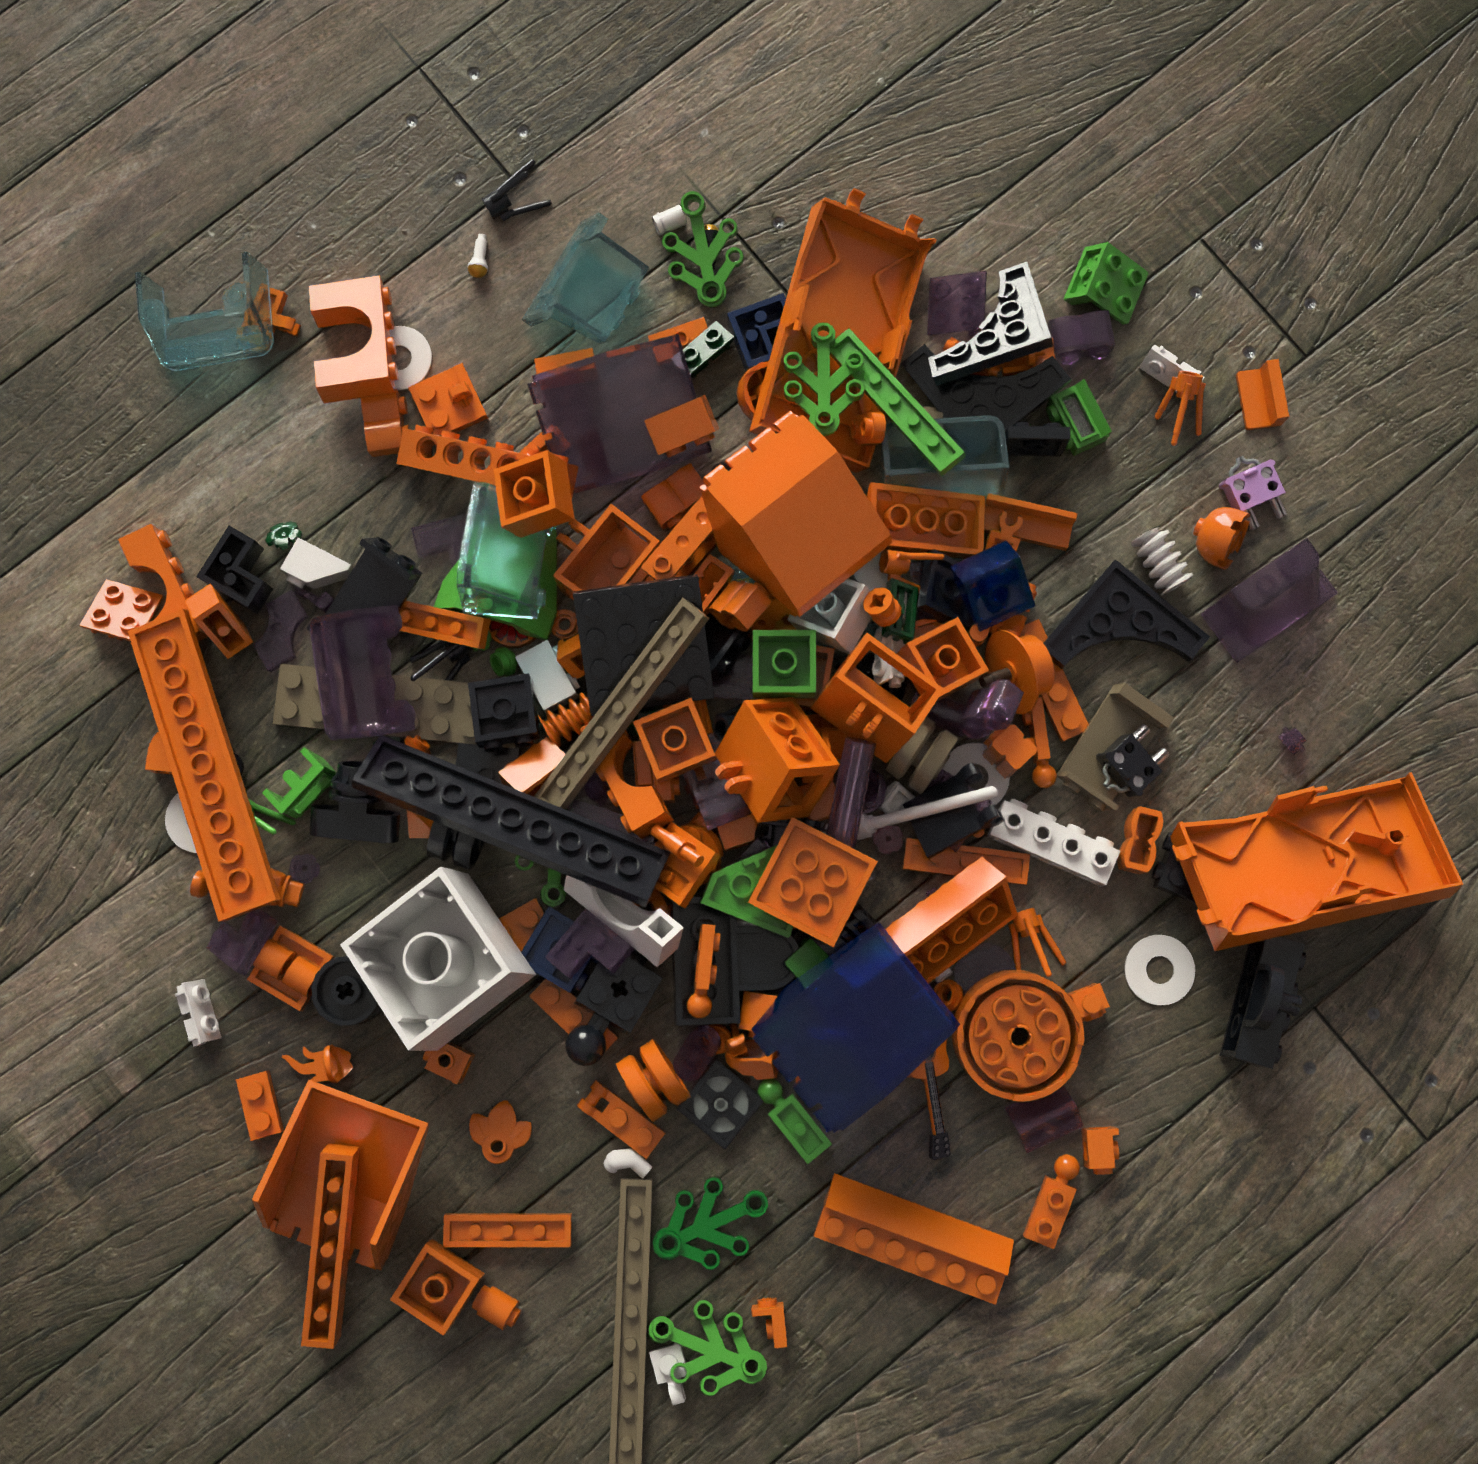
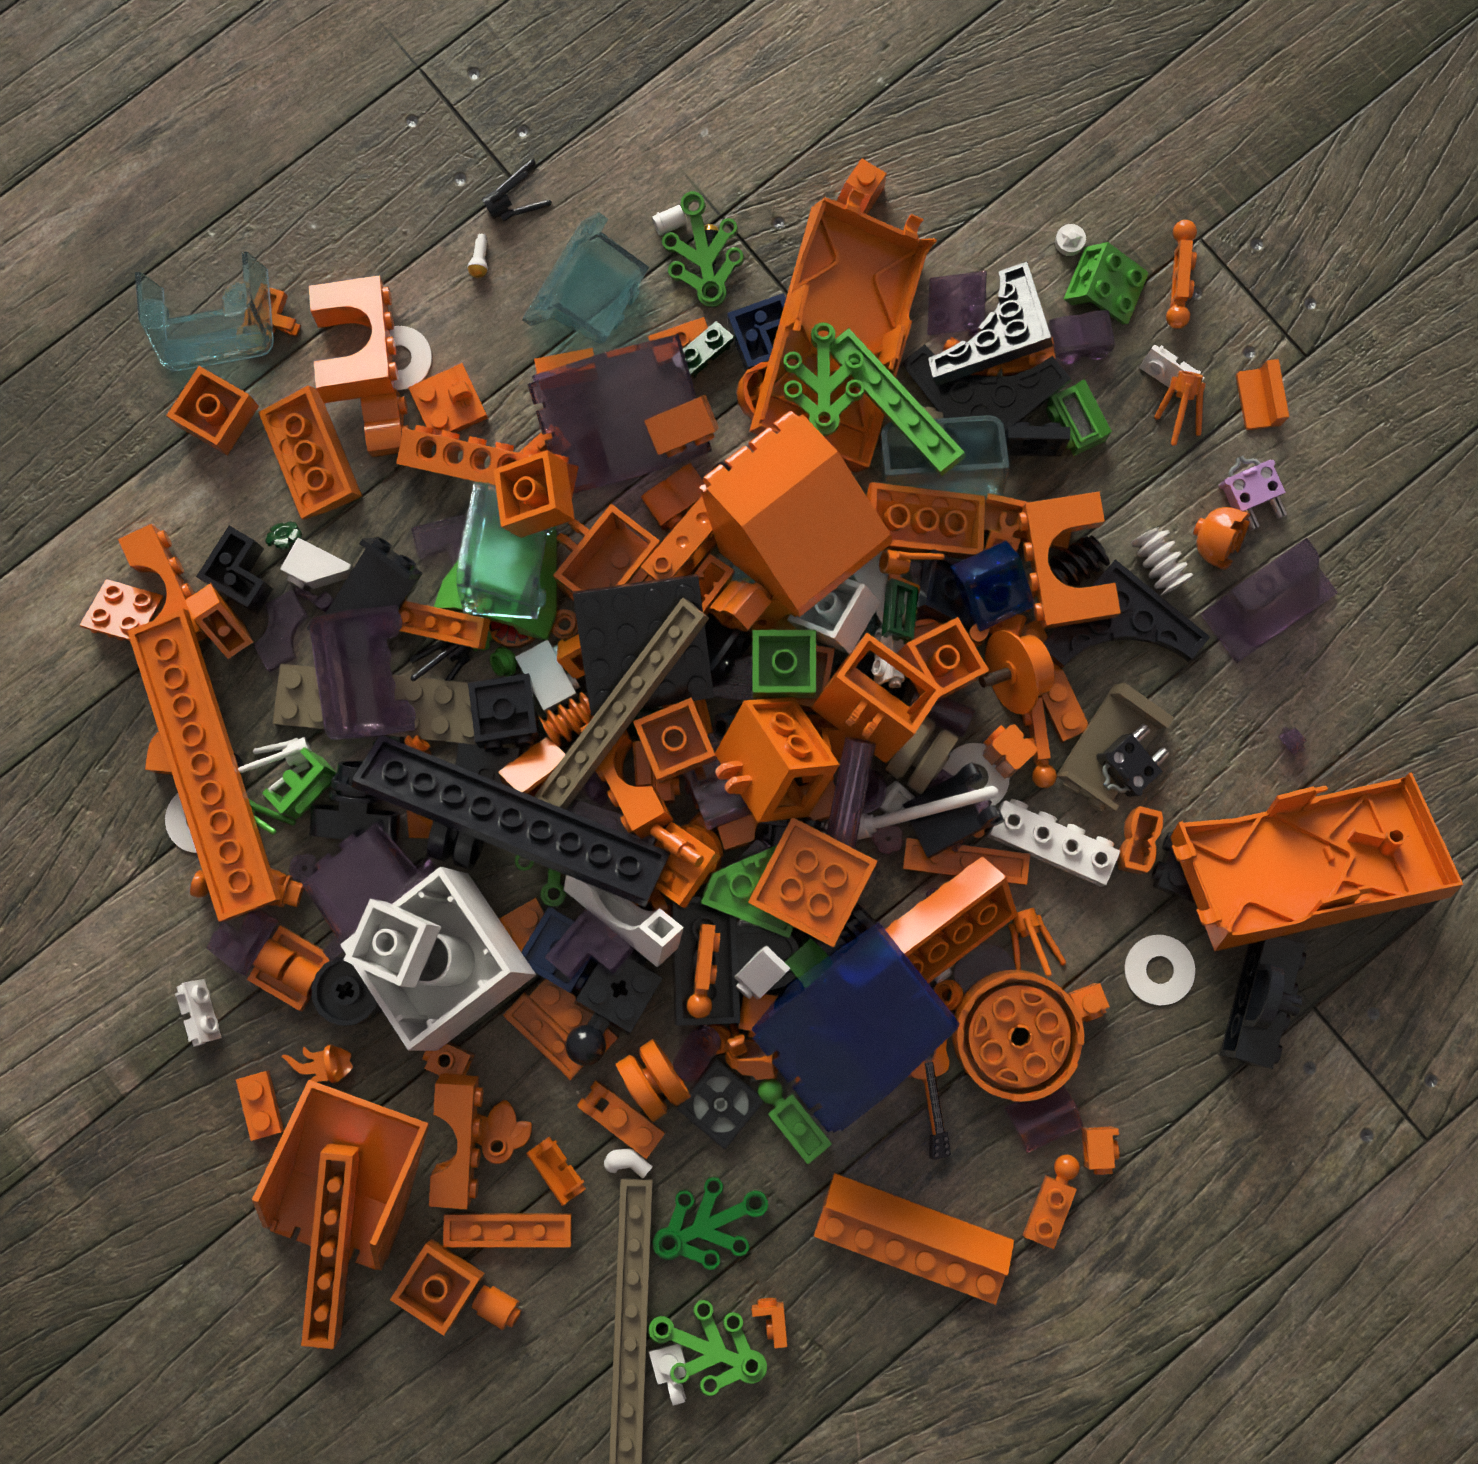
(212, 410): none -> orange brick
(291, 753): none -> white plant
(309, 453): none -> orange slope
(362, 871): none -> clear purple windscreen
(392, 943): none -> white brick
(457, 1103): none -> orange arch
(542, 1033): none -> orange tile
(555, 1171): none -> orange hinge
(760, 973): none -> white slope
(866, 179): none -> orange slope
(868, 428): orange plate -> none
(882, 614): orange wheel -> none
(990, 709): clear purple brick -> none
(1057, 602): none -> orange arch
(1070, 240): none -> white tile
(1078, 560): none -> black piece
(1184, 261): none -> orange plate

